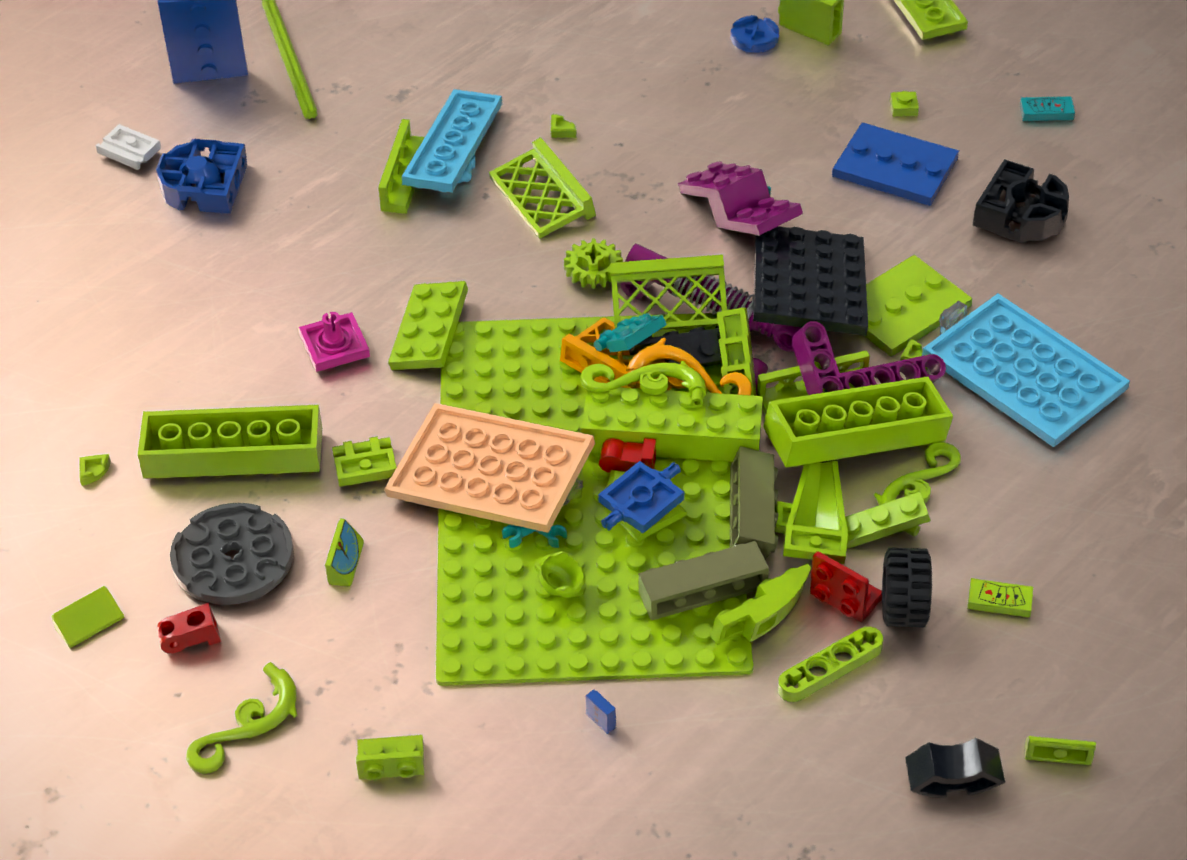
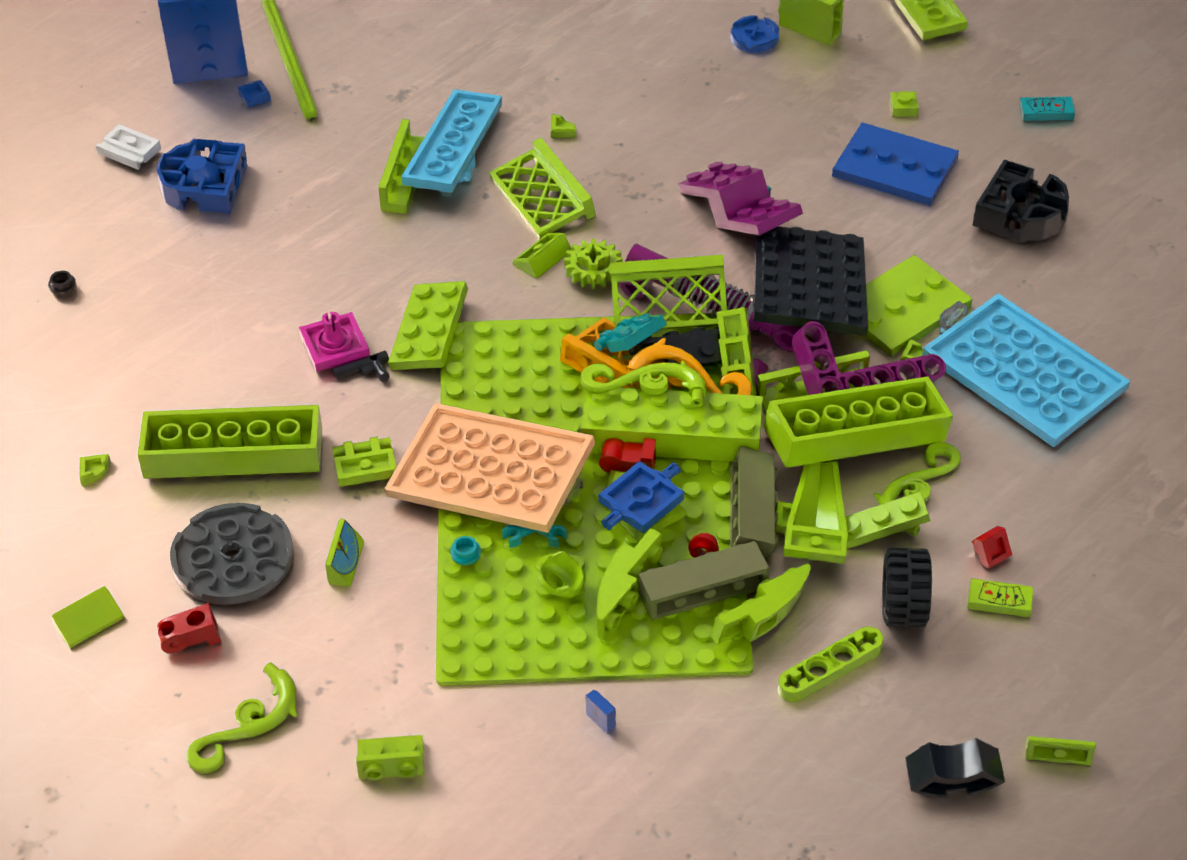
(61, 283): none -> black plate
(254, 93): none -> blue tile
(366, 365): none -> black hose
(465, 550): none -> teal plate
(543, 254): none -> lime slope
(621, 580): none -> lime slope
(704, 541): none -> red plate
(842, 588): red bracket -> none
(992, 547): none -> red tile

